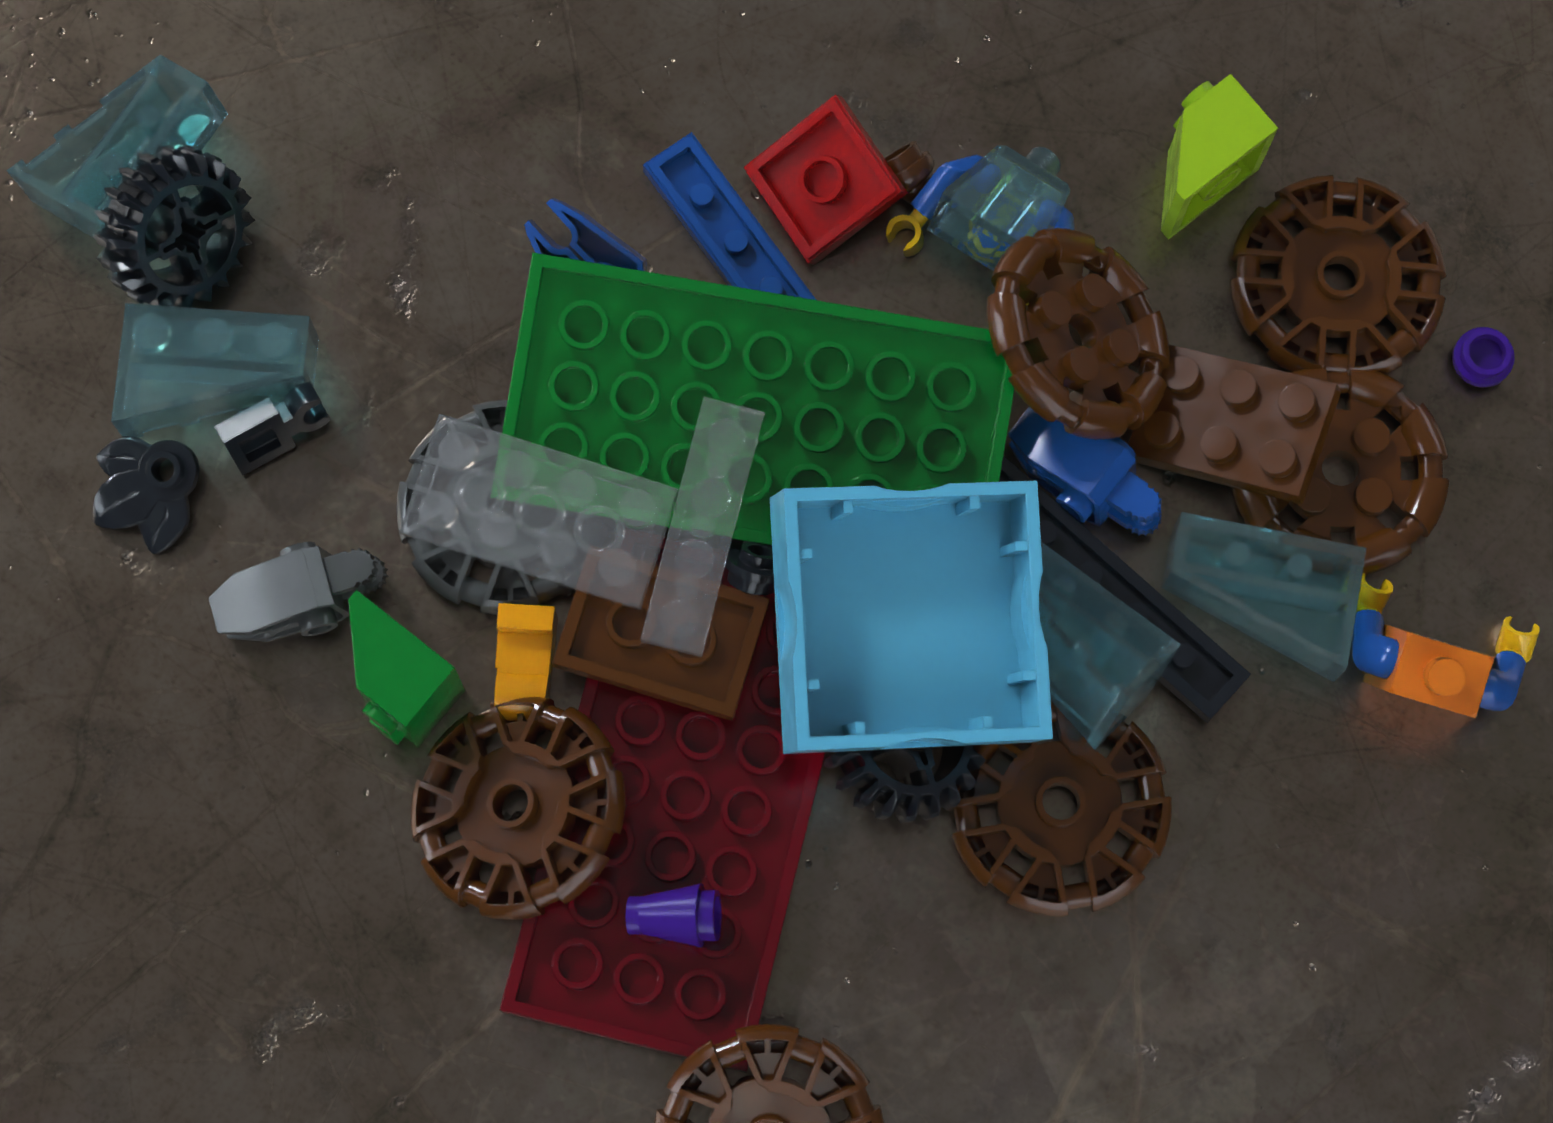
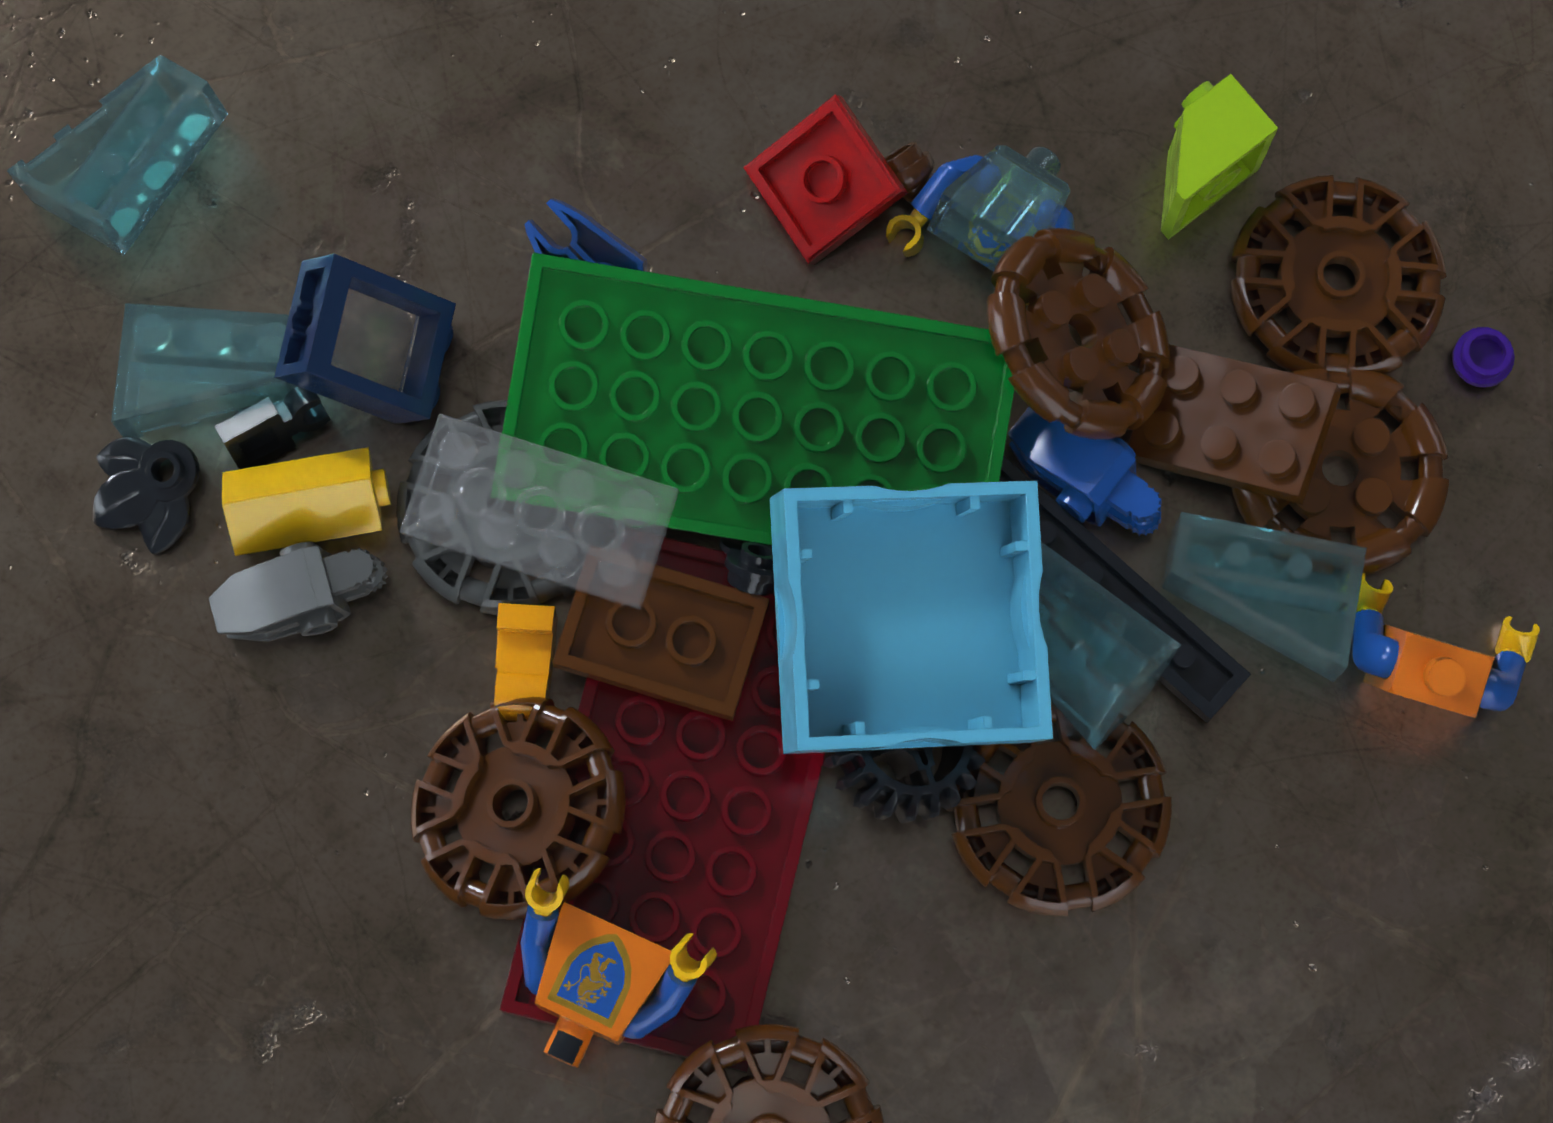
(153, 222): black gear -> none
(303, 501): none -> yellow brick
(365, 339): none -> dark blue window
(398, 675): green slope -> none
(599, 974): none -> torso
(677, 915): dark purple cone -> none
(702, 527): clear plate -> none
(720, 220): blue tile -> none

